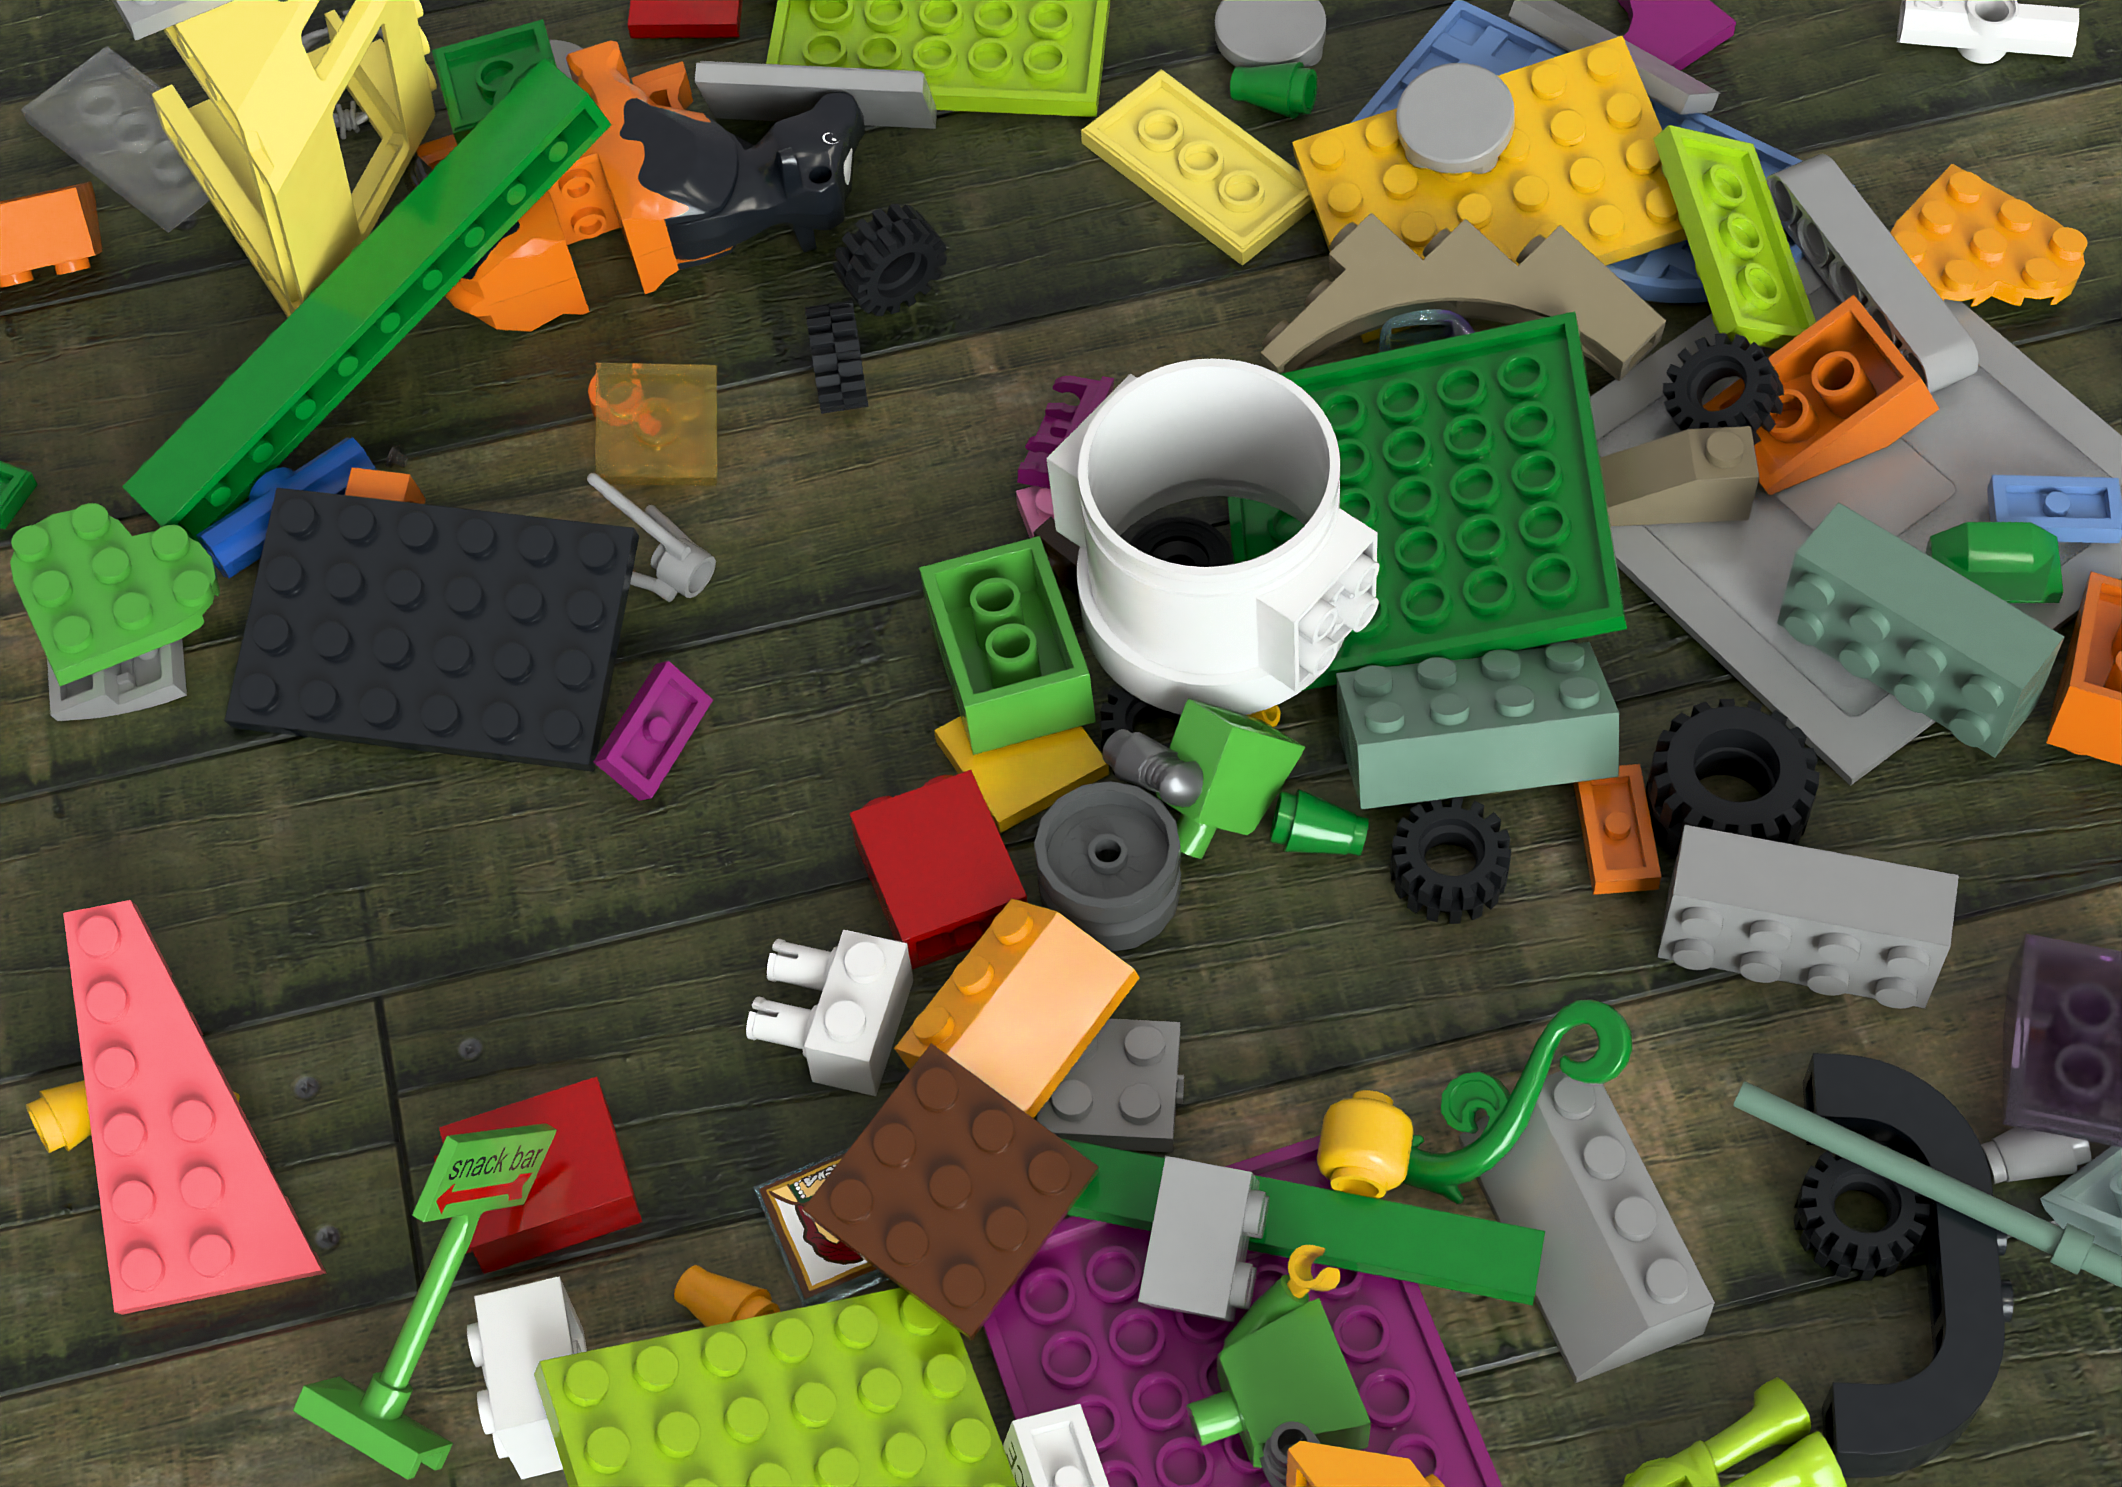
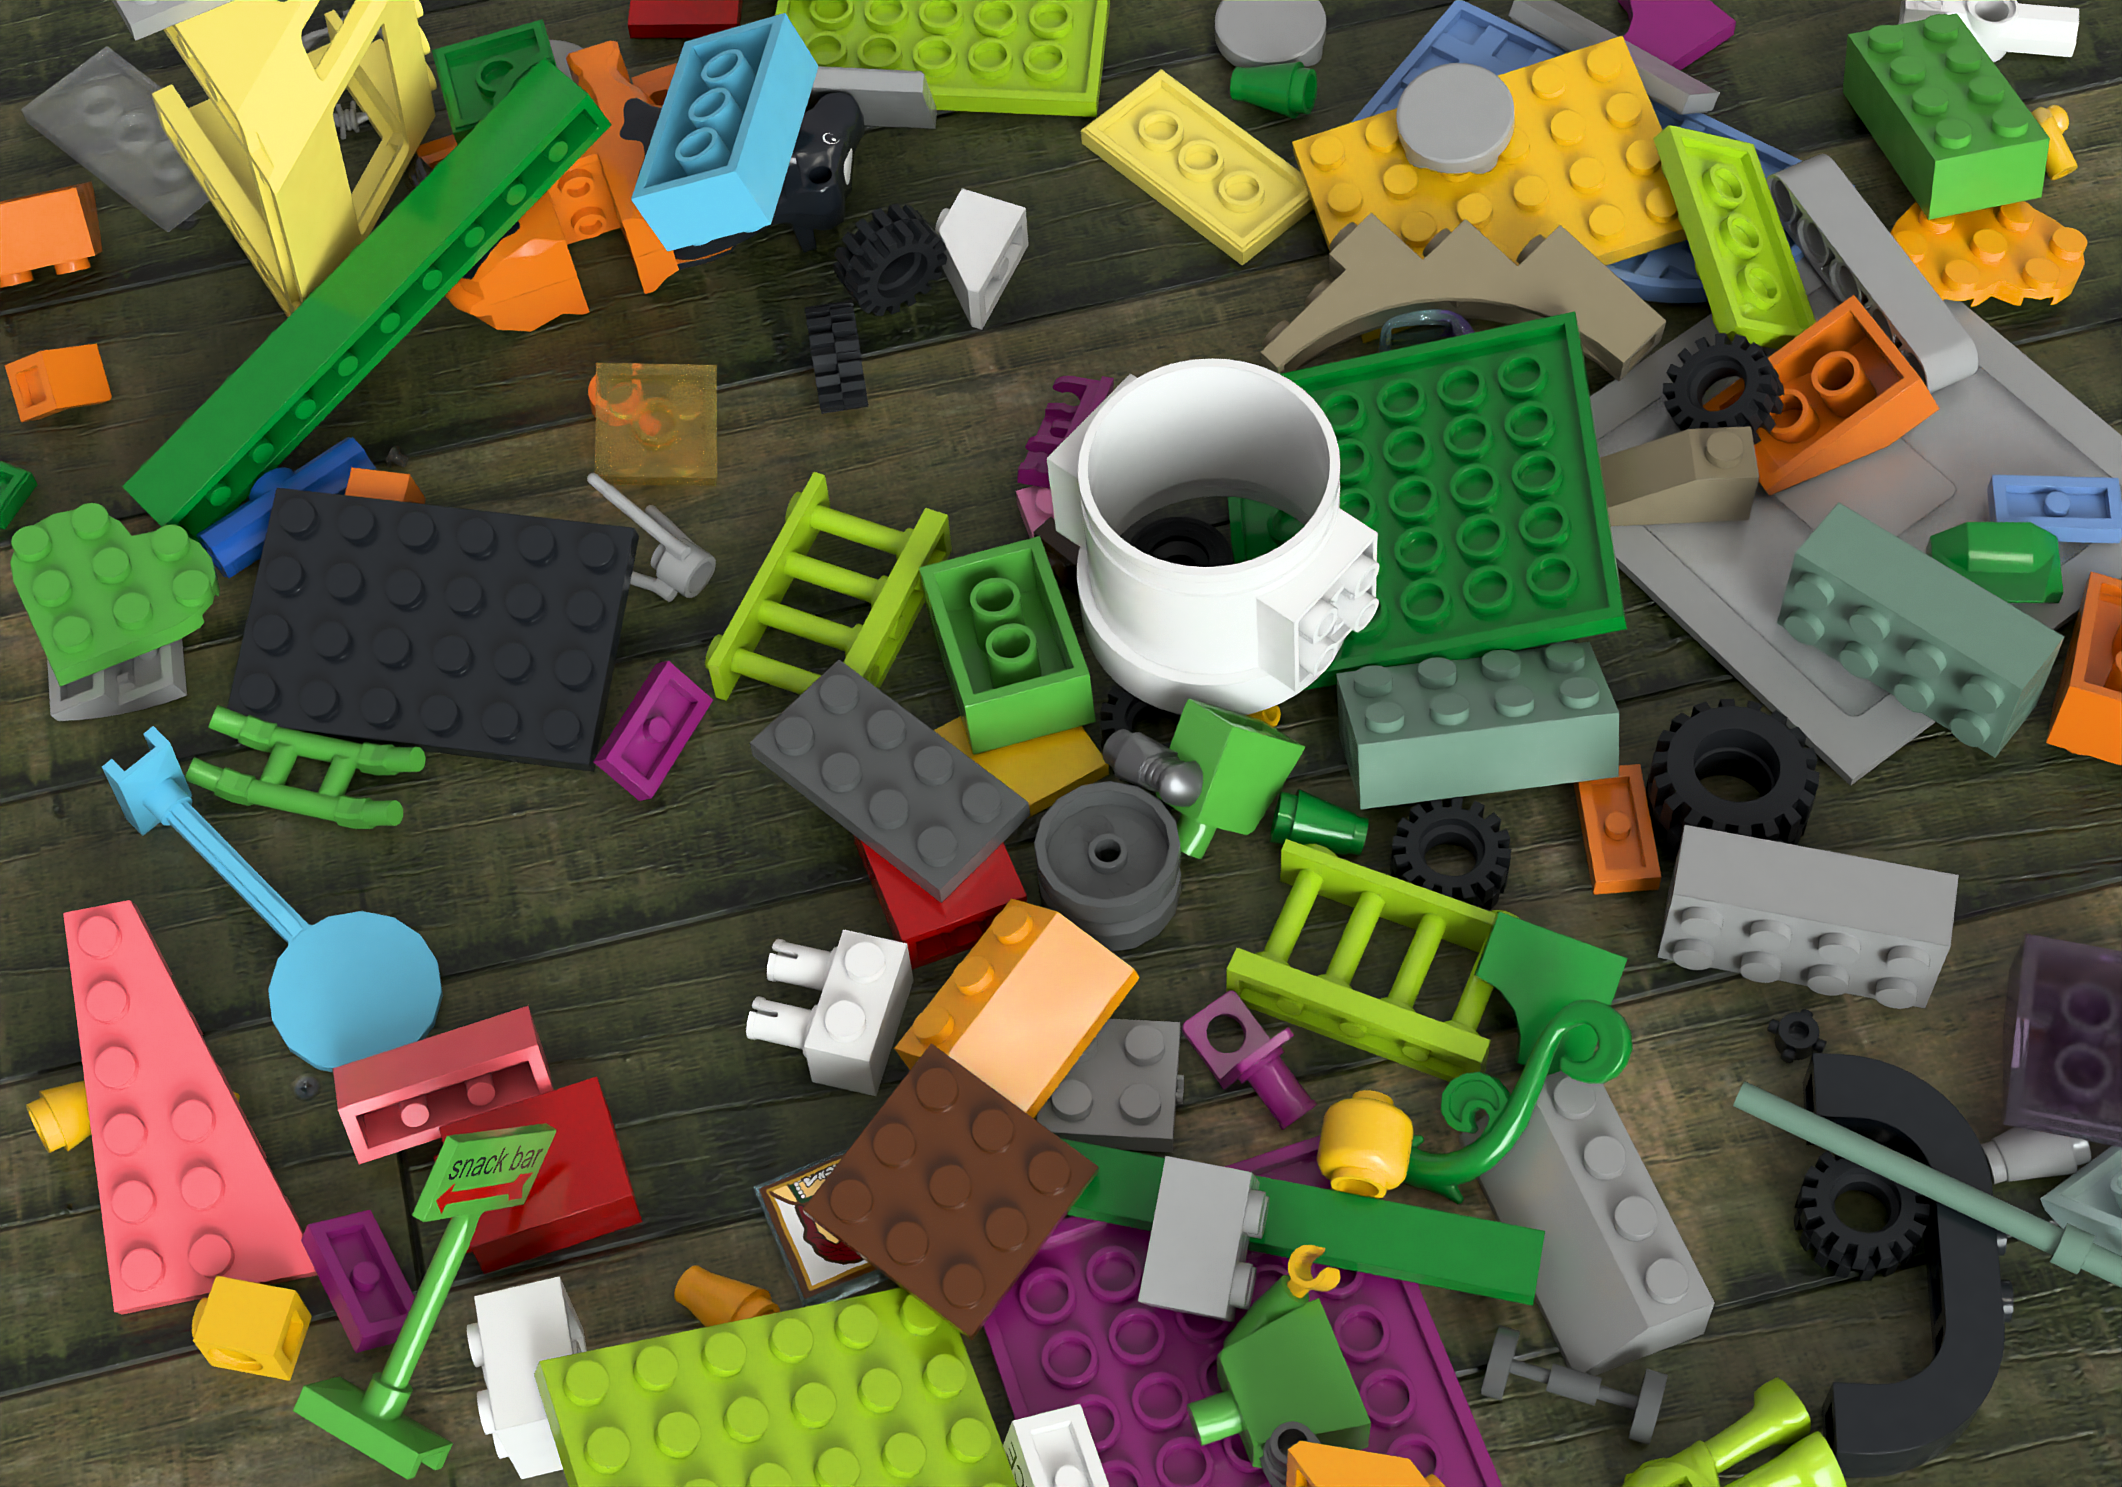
(58, 381): none -> orange panel
(251, 1327): none -> yellow brick
(285, 746): none -> bright green piece
(341, 984): none -> medium azure piece
(360, 1278): none -> magenta plate
(414, 1089): none -> coral brick
(726, 133): none -> medium azure brick
(890, 780): none -> dark grey plate
(893, 598): none -> lime fence
(983, 250): none -> white slope
(1254, 1061): none -> magenta bracket
(1329, 1003): none -> lime fence
(1542, 974): none -> green tile
(1574, 1384): none -> dark grey wheel
(1796, 1036): none -> black piece
(1945, 116): none -> bright green brick
(2059, 158): none -> yellow arm

